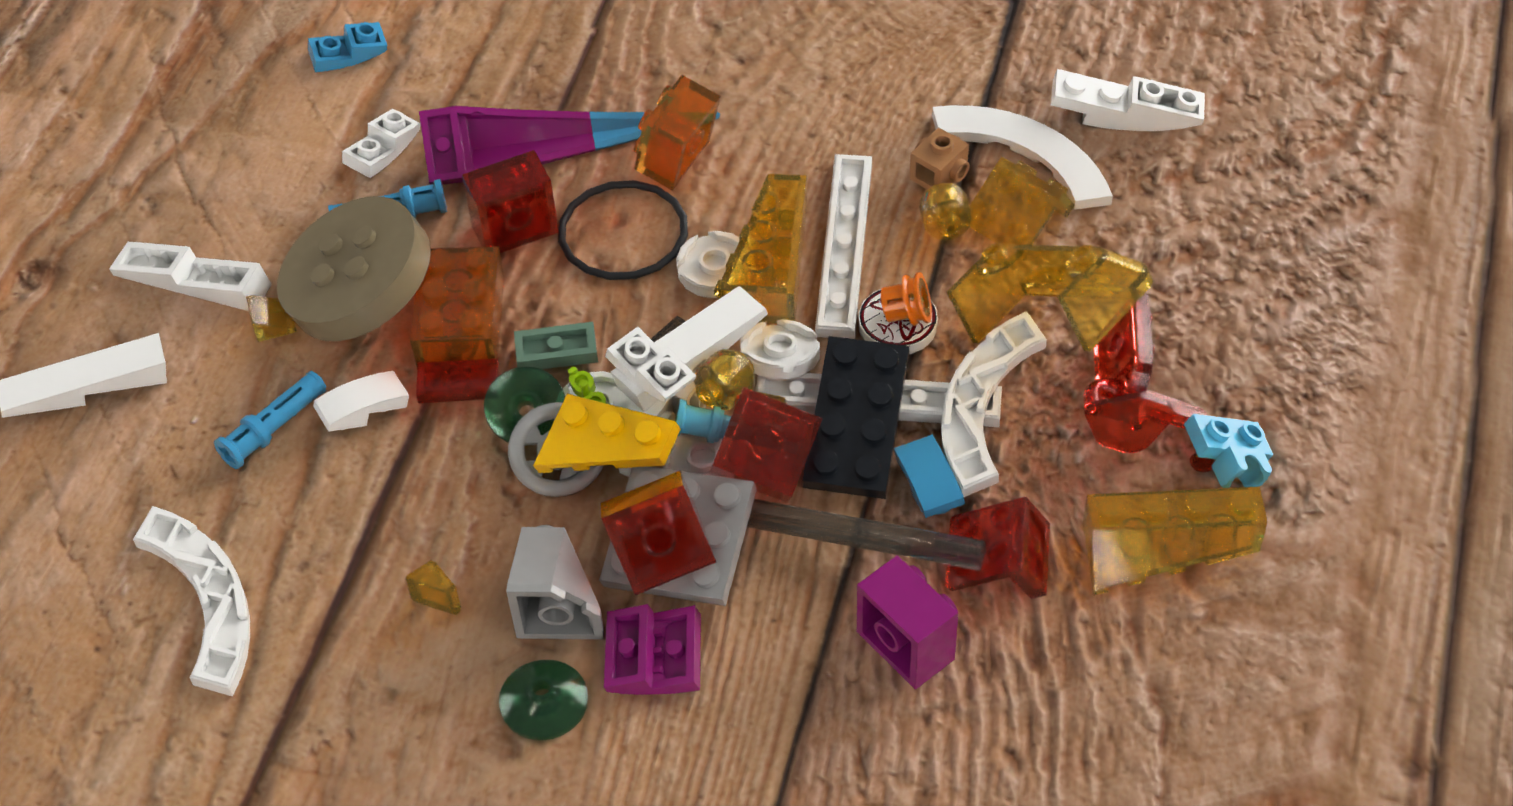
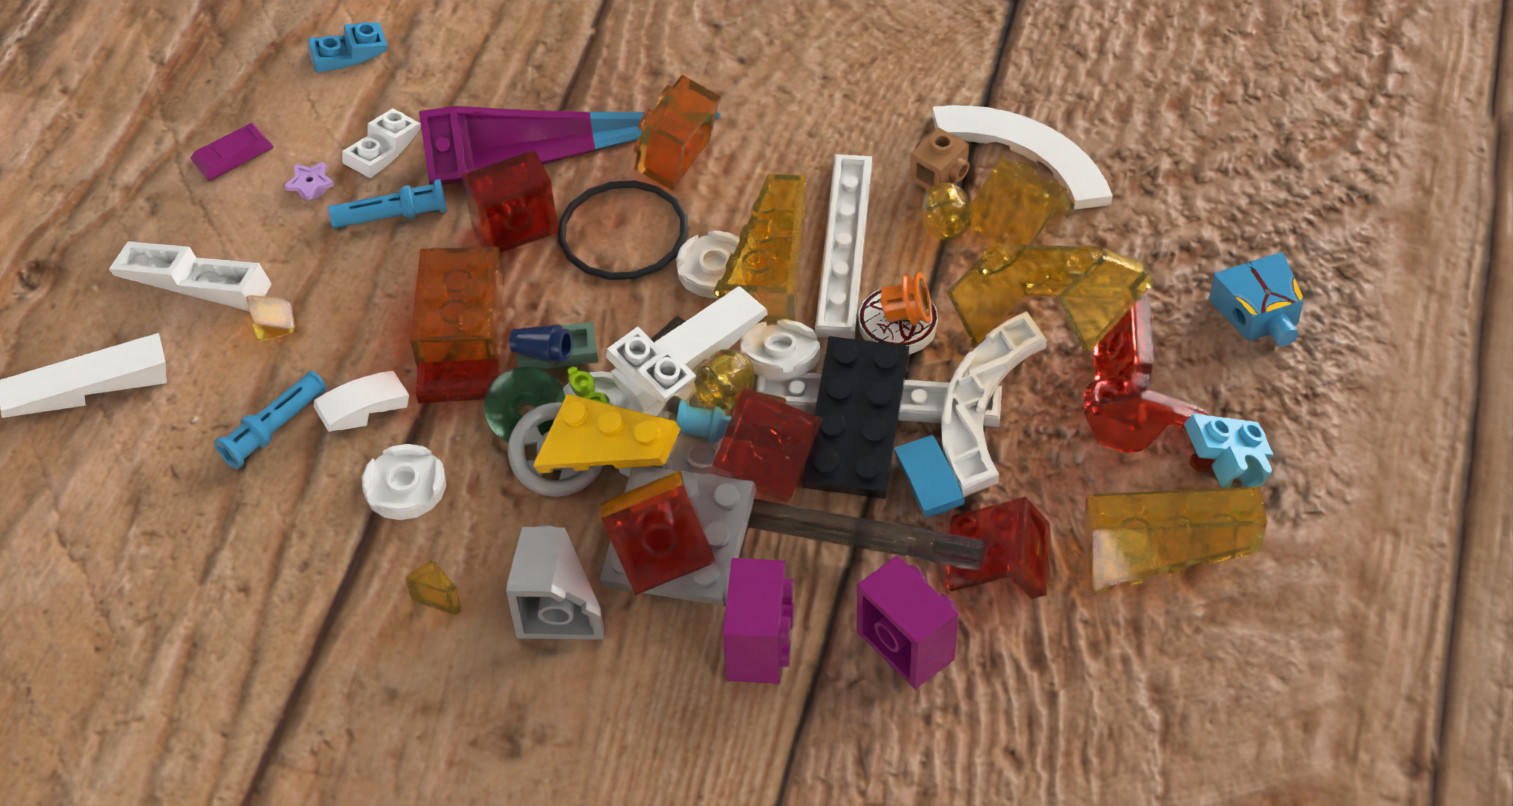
(219, 591): white tile -> none
(231, 151): none -> magenta tile
(311, 189): none -> lavender plate
(353, 268): dark tan brick -> none
(404, 482): none -> white tile
(543, 343): none -> dark blue cone
(547, 714): clear green dish -> none
(652, 651): magenta slope -> none
(758, 621): none -> magenta brick
(1136, 107): white slope -> none
(1260, 299): none -> dark azure torso

